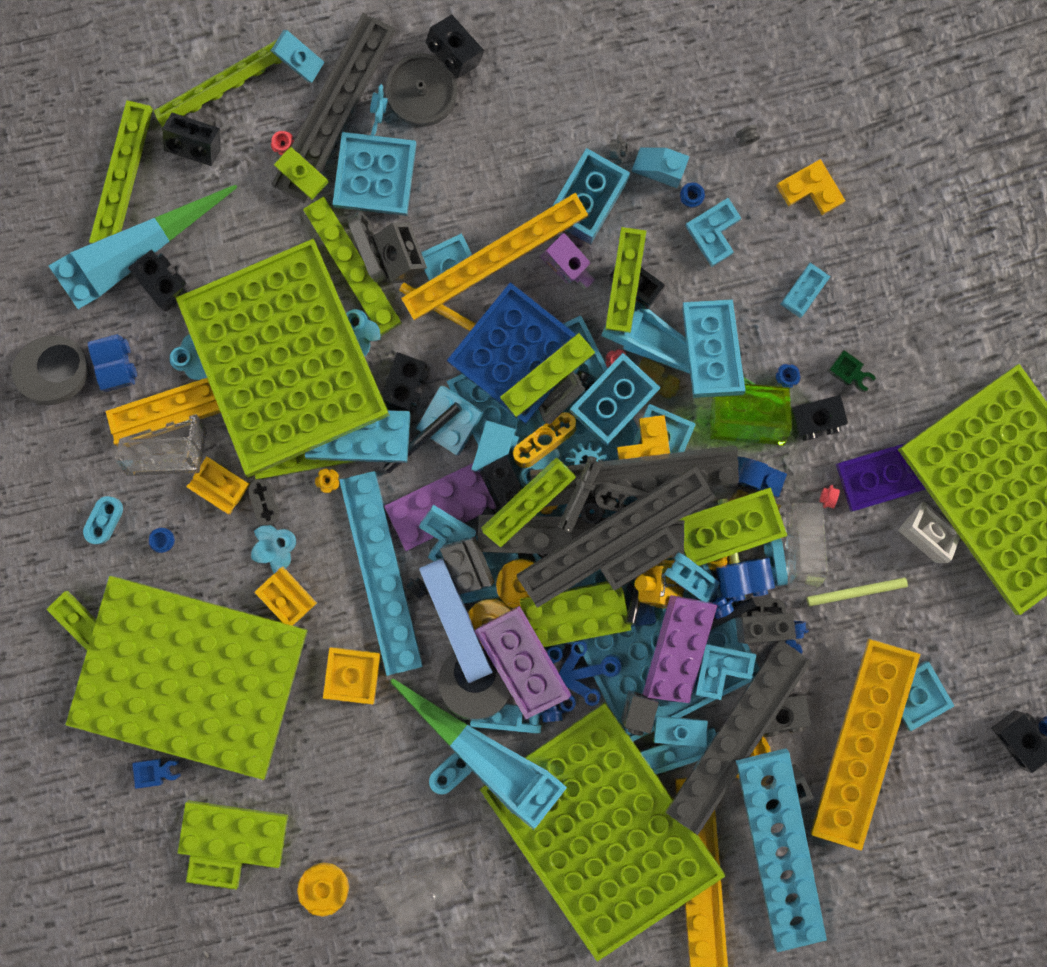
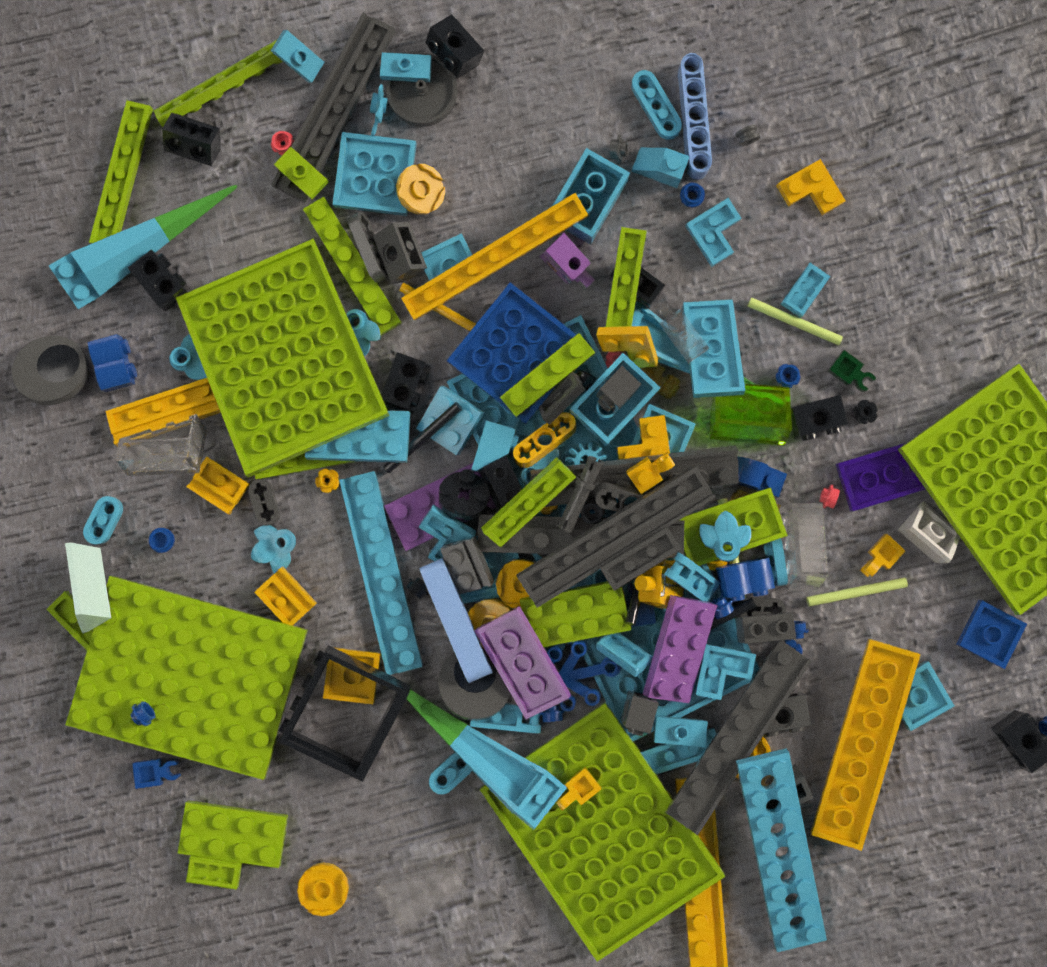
(88, 585): none -> light aqua slope
(142, 714): none -> blue plate
(325, 754): none -> black window
(405, 67): none -> medium azure plate
(420, 189): none -> yellow tile
(467, 482): none -> black plate
(580, 788): none -> yellow plate
(617, 390): none -> dark grey brick
(624, 653): none -> medium azure plate
(633, 339): none -> yellow plate
(646, 473): none -> yellow plate
(655, 95): none -> medium azure plate
(681, 332): none -> clear plate
(697, 105): none -> light blue beam
(725, 532): none -> medium azure plate
(795, 321): none -> yellowish green bar
(859, 414): none -> black plate
(884, 553): none -> yellow plate
(991, 634): none -> blue plate

